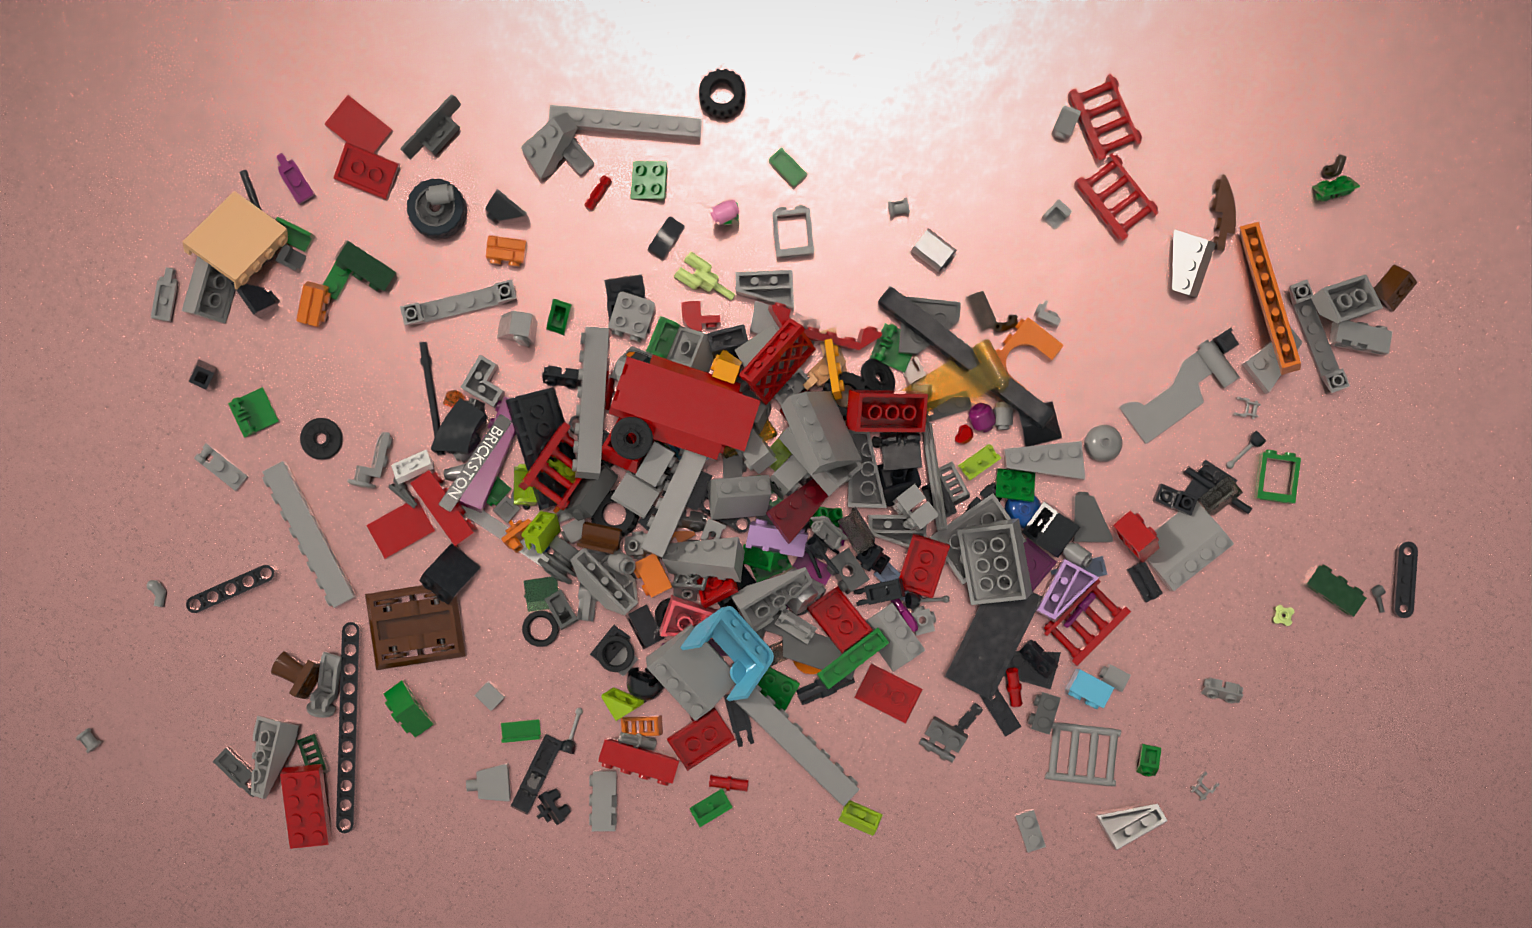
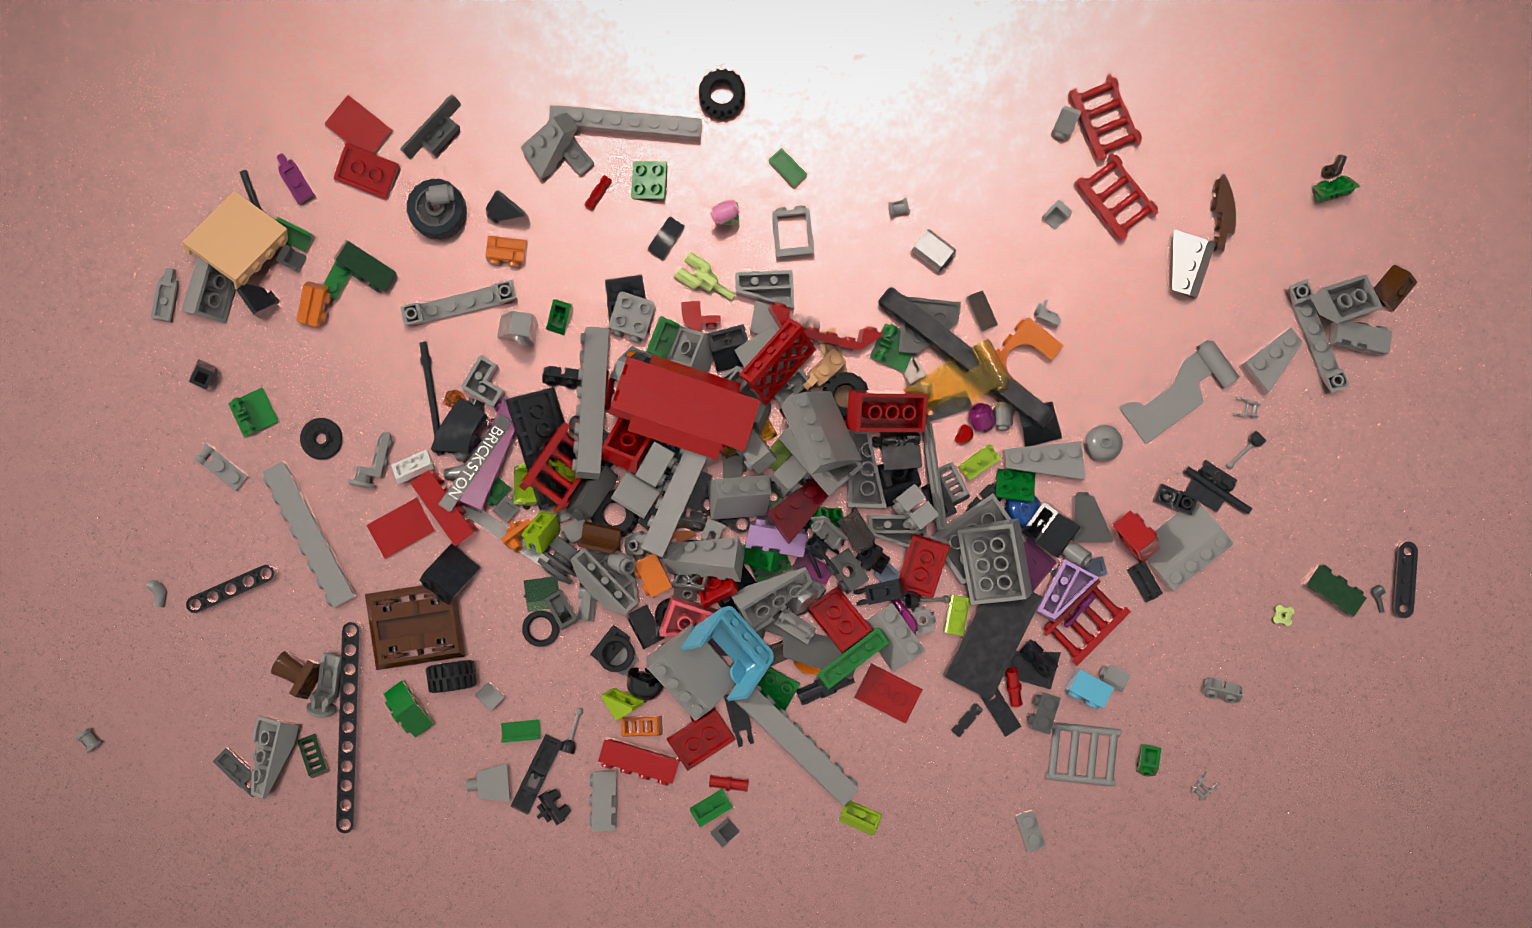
(305, 806): red brick -> none
(402, 492): dark grey piece -> none
(451, 676): none -> black tyre
(637, 740): light grey axle -> none
(642, 432): black wheel -> none
(724, 832): none -> dark grey panel
(726, 367): light orange slope -> none
(834, 369): light orange plate -> none
(871, 368): black wheel -> none
(946, 735): flat silver plate -> none
(957, 615): none -> lime brick
(1004, 326): dark brown arm -> none
(1130, 824): light grey wedge -> none
(1220, 496): clear smoke slope -> none
(1226, 341): black panel -> none
(1270, 298): orange brick -> none
(1277, 497): green window -> none

